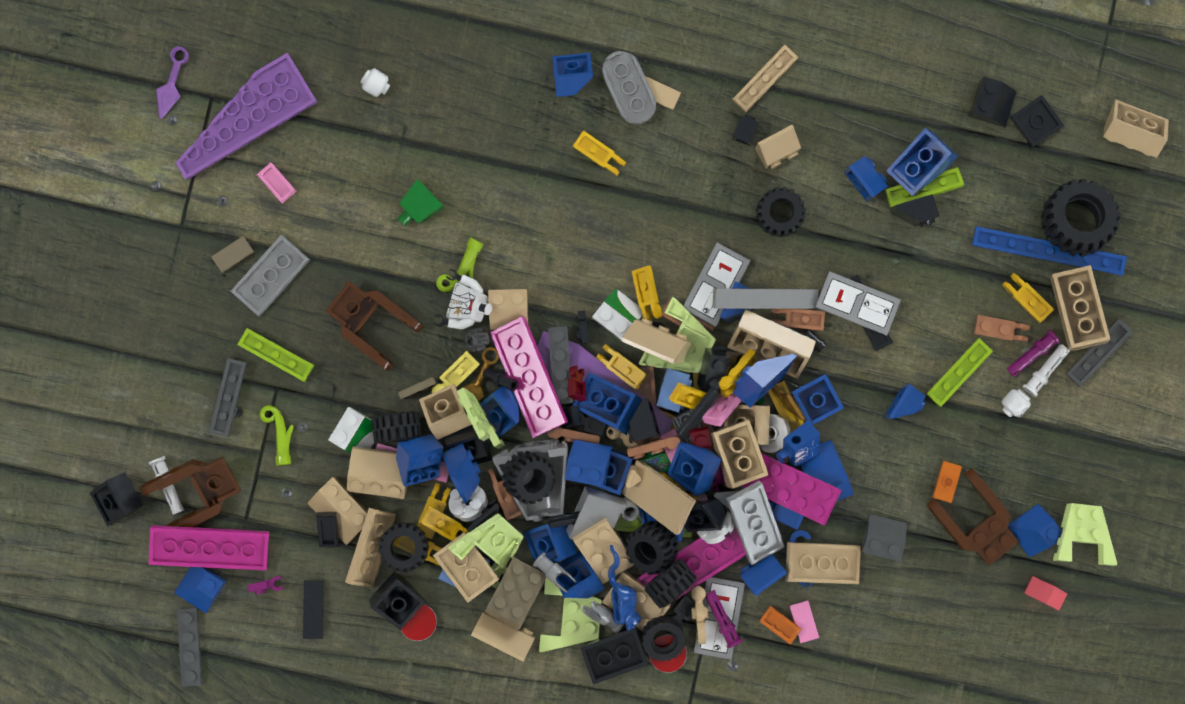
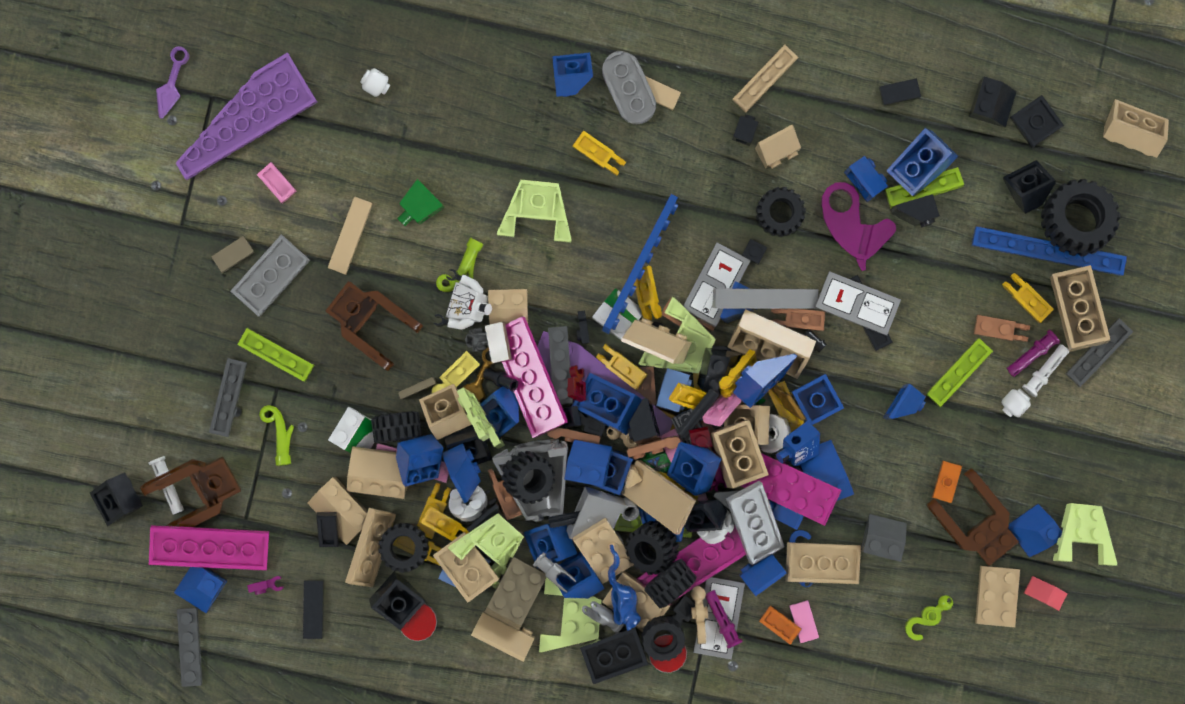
(350, 235): none -> tan tile
(498, 342): none -> tile
(539, 202): none -> yellowish green wing
(637, 271): none -> blue plate
(754, 251): none -> black plate
(855, 238): none -> magenta animal
(899, 92): none -> black tile
(929, 616): none -> lime piece
(997, 596): none -> tan plate
(1030, 186): none -> black slope

